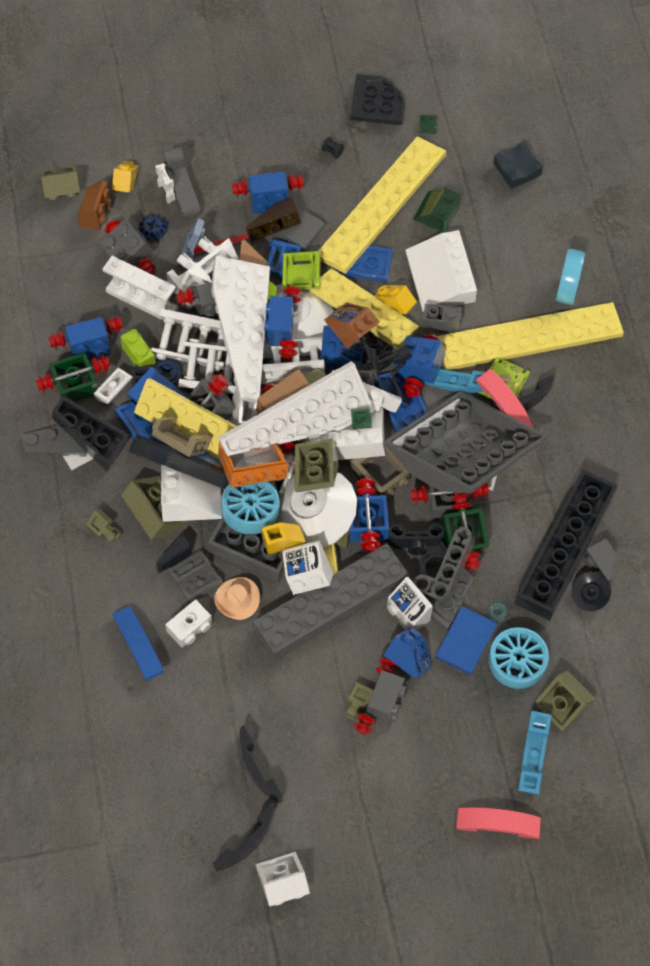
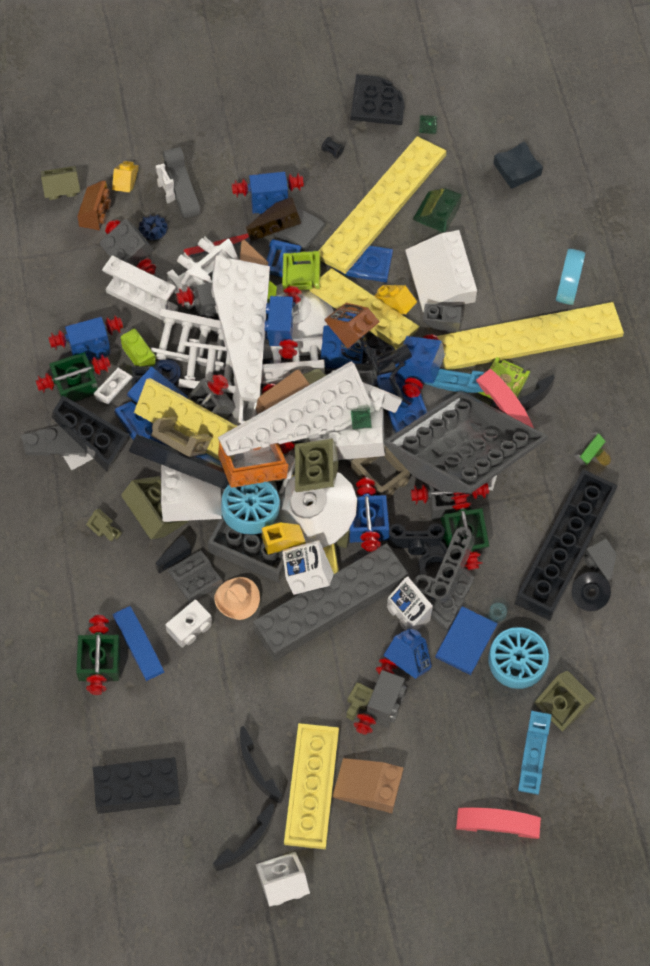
(98, 656): none -> dark green brick
(136, 785): none -> black brick
(192, 238): sand blue plate -> none
(311, 786): none -> light yellow plate
(368, 783): none -> medium nougat slope
(593, 450): none -> piece

